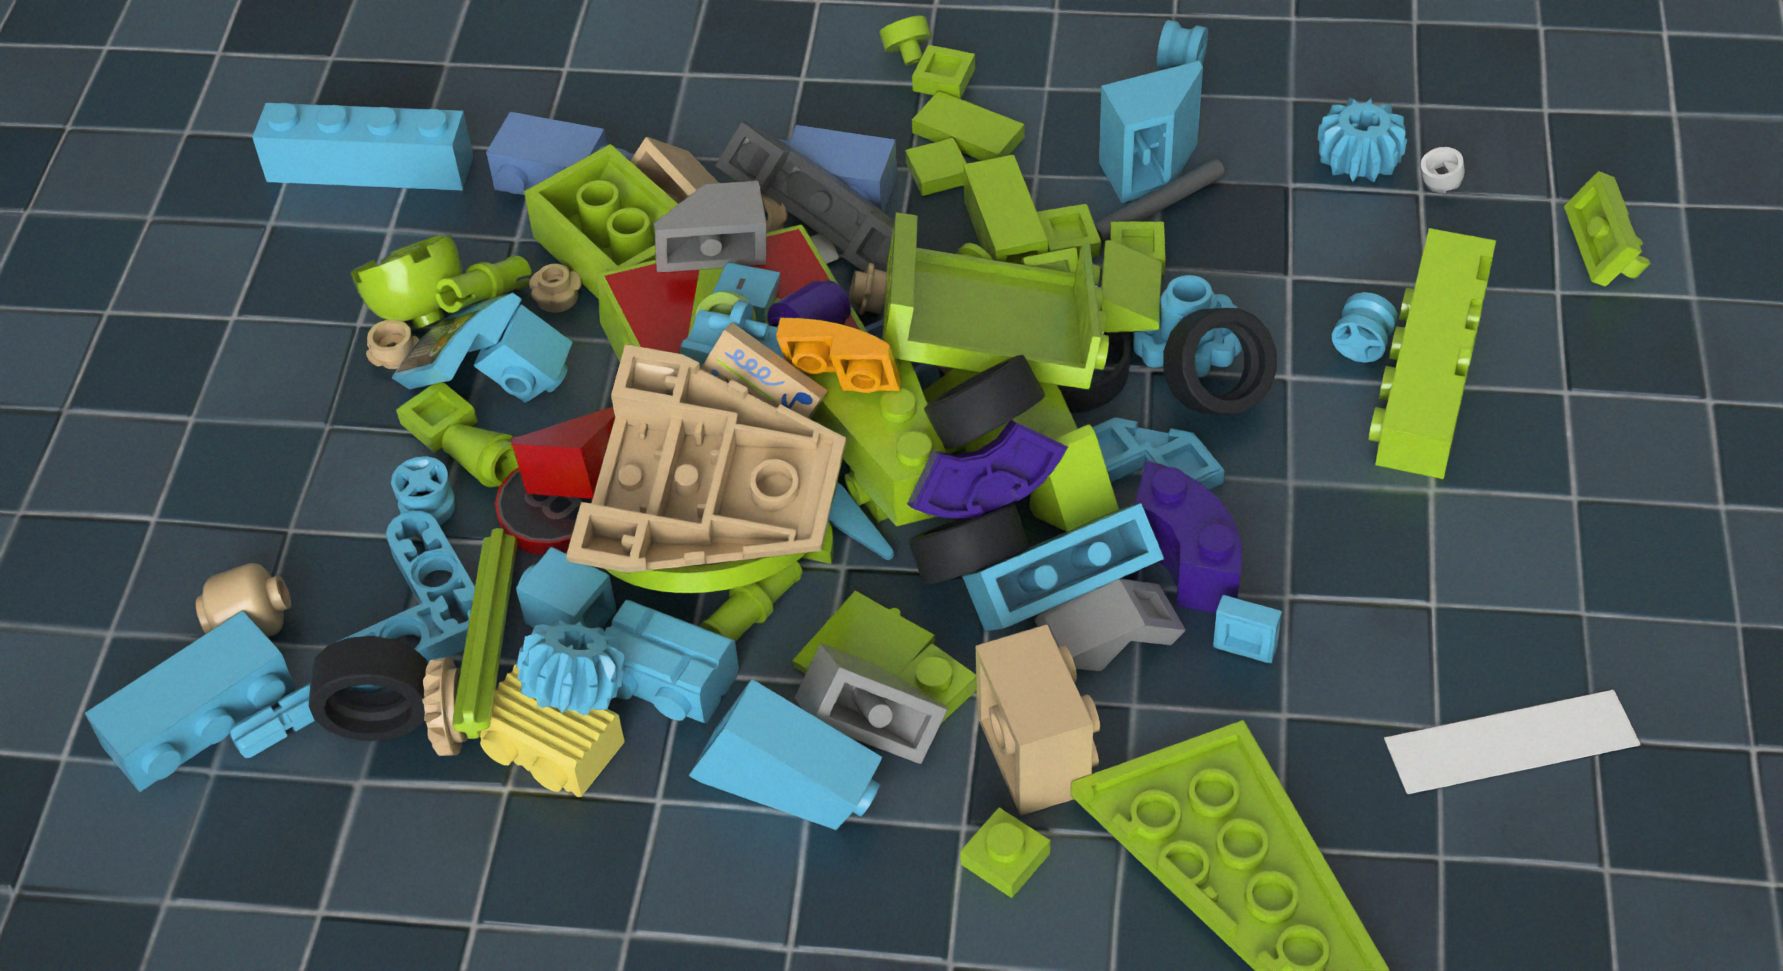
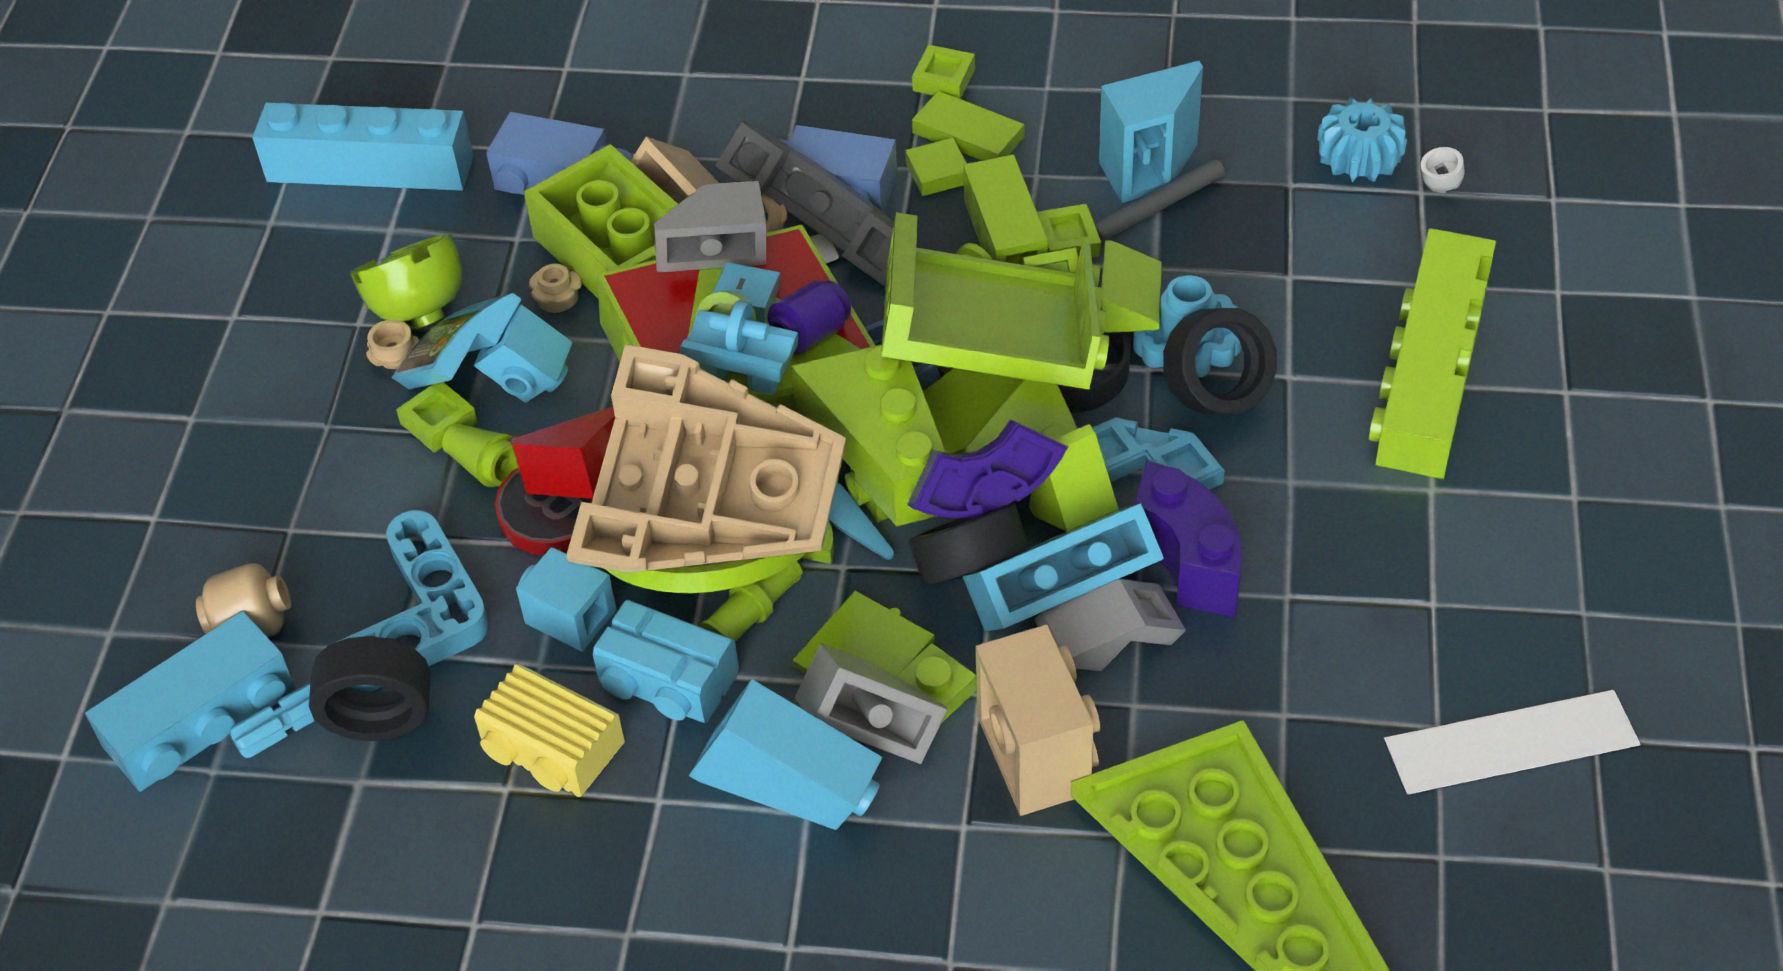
(425, 487): medium azure wheel -> none
(439, 703): tan gear -> none
(482, 283): lime pin -> none
(485, 635): lime axle -> none
(570, 667): medium azure gear -> none
(763, 371): tan tile -> none
(858, 358): light orange slope -> none
(868, 290): tan plate -> none
(905, 37): lime tile -> none
(984, 402): black tyre -> none
(1005, 852): lime plate -> none
(1142, 237): lime plate -> none
(1181, 45): medium azure wheel -> none
(1247, 629): medium azure tile -> none
(1364, 327): medium azure wheel -> none
(1605, 231): lime plate -> none

